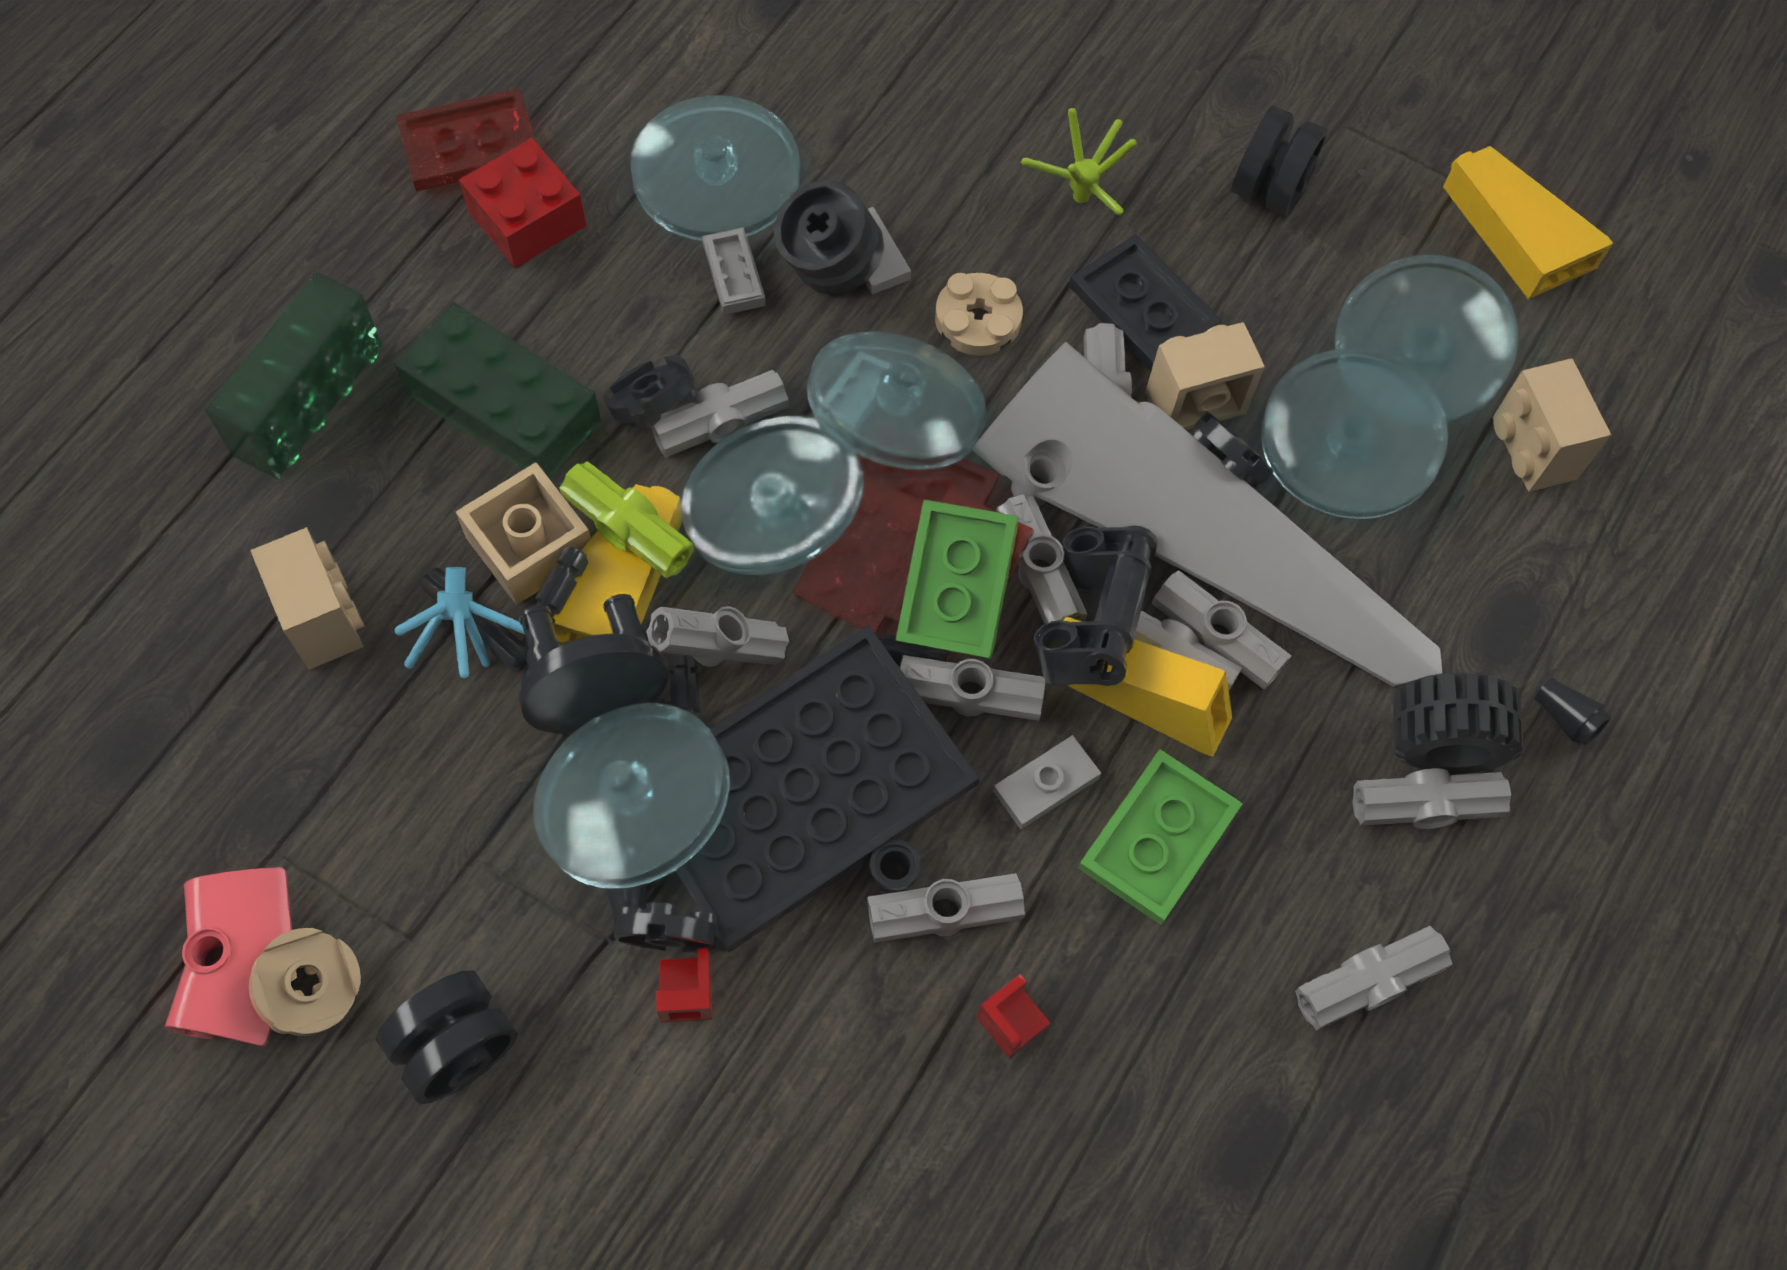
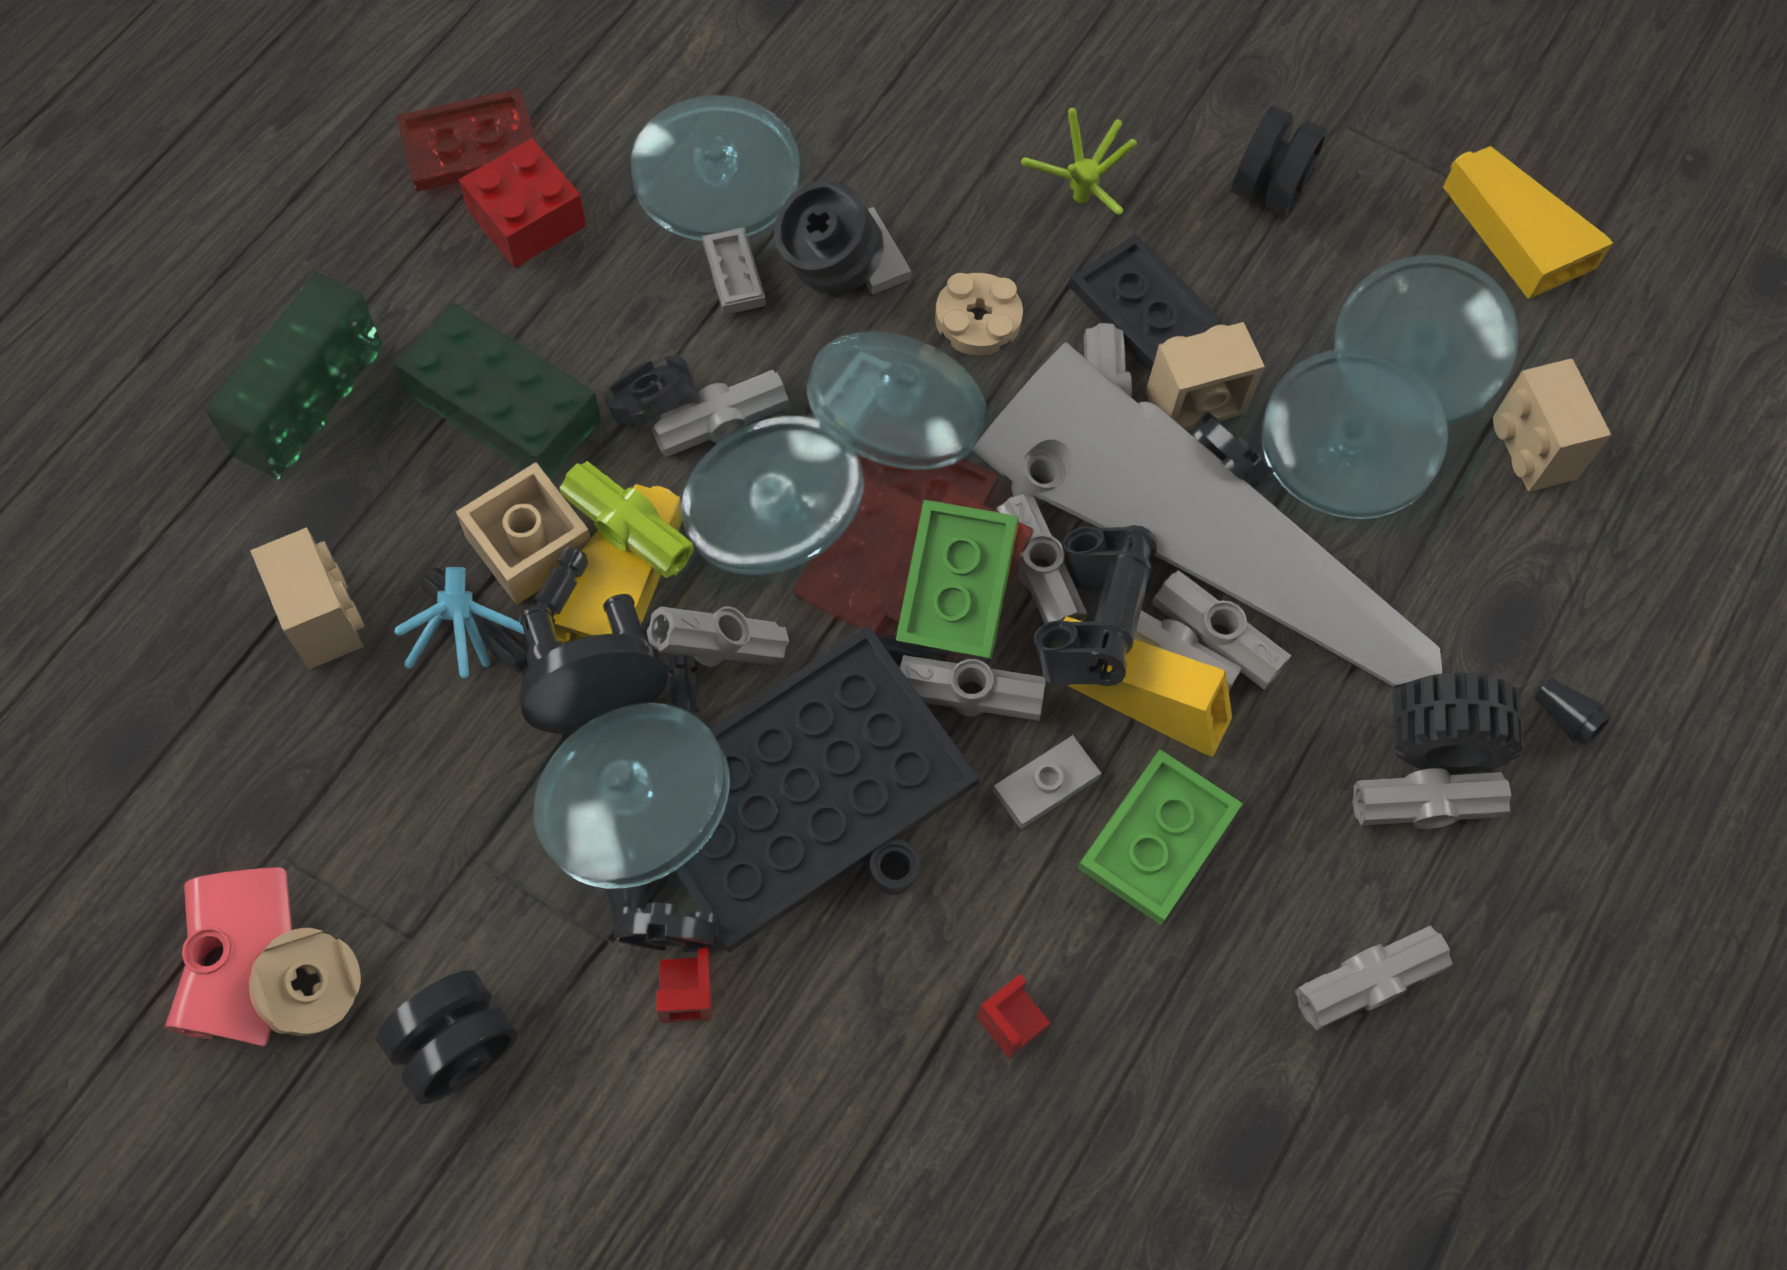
(978, 901): light grey piece -> none

